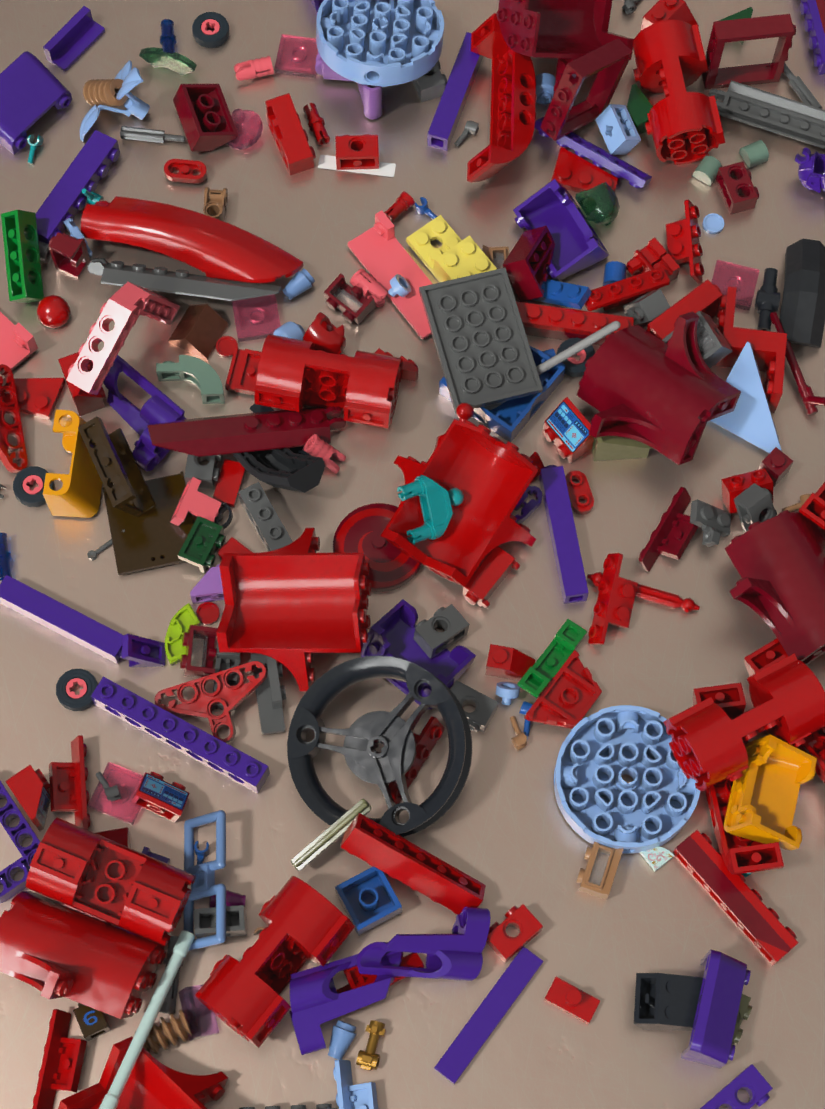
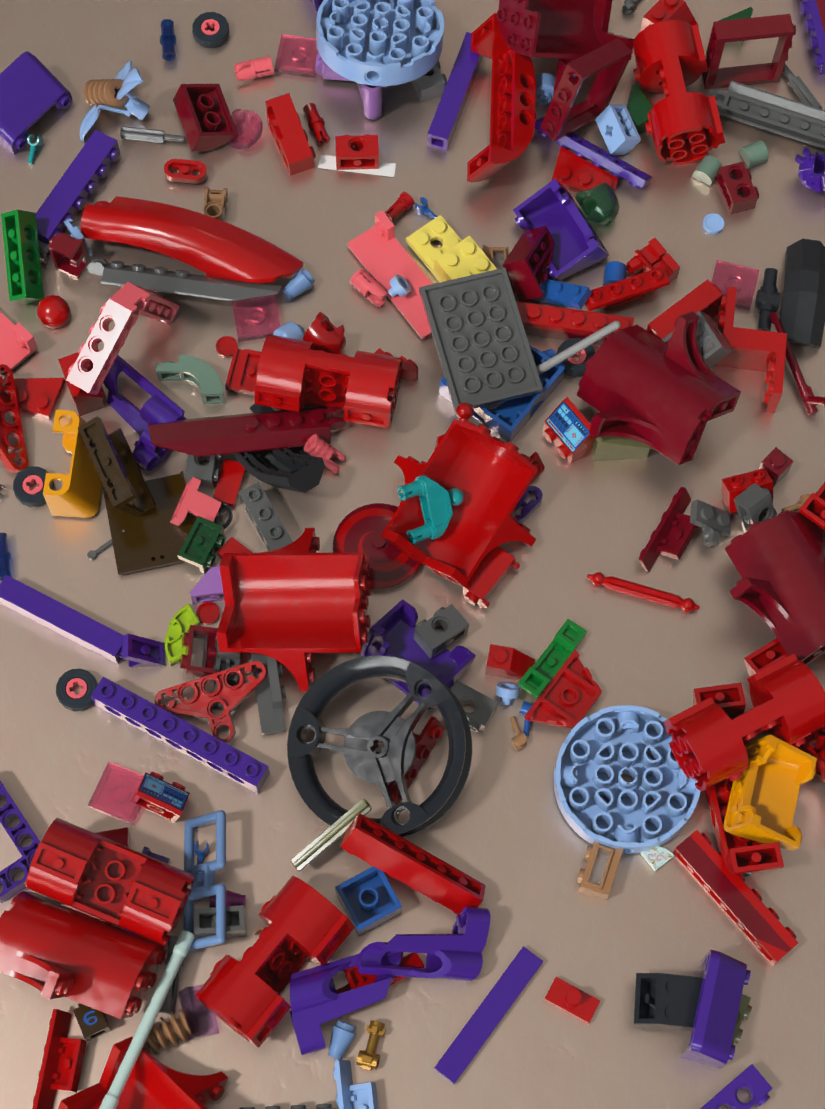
(32, 793): red slope -> none
(68, 784): red bracket -> none
(73, 39): dark purple panel -> none
(92, 197): teal hand -> none
(111, 792): dark grey hand -> none
(174, 61): clear green tile -> none
(199, 330): copper slope -> none
(348, 300): dark red window -> none
(470, 127): dark grey hand -> none
(508, 946): red brick -> none
(563, 534): dark purple brick -> none
(579, 491): red plate -> none
(614, 600): red bracket -> none
(646, 307): dark grey brick -> none
(684, 241): red bracket -> none
(752, 412): light blue tile -> none

